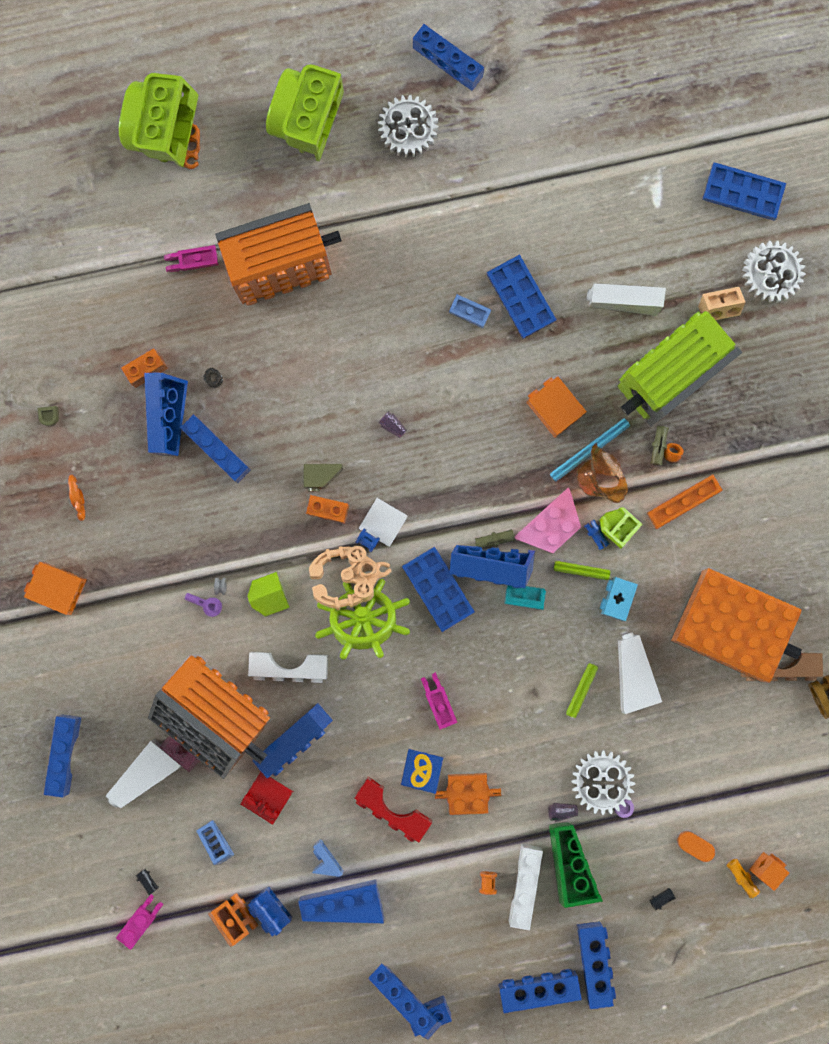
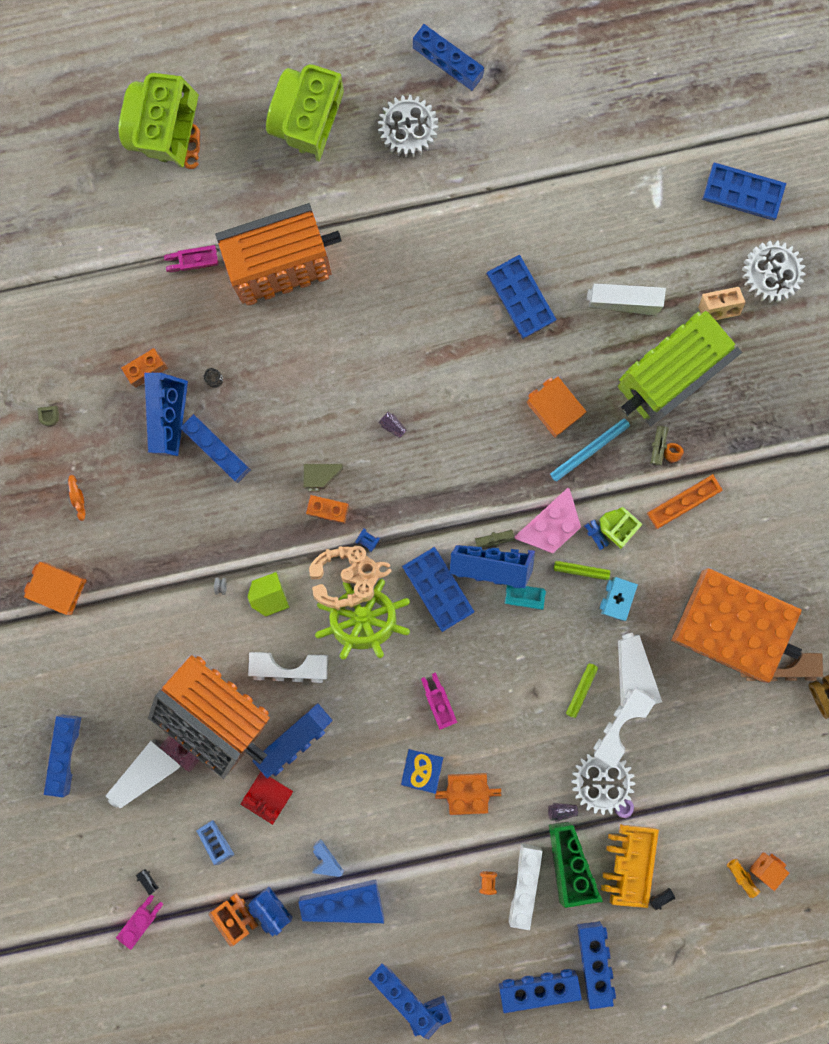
(211, 606): medium lavender plate -> none
(383, 521): white sticker -> none
(412, 824): red arch -> none
(470, 311): medium blue plate -> none
(606, 464): clear orange piece -> none
(633, 869): none -> light orange hinge
(637, 705): none -> white arch
(696, 846): orange tile -> none

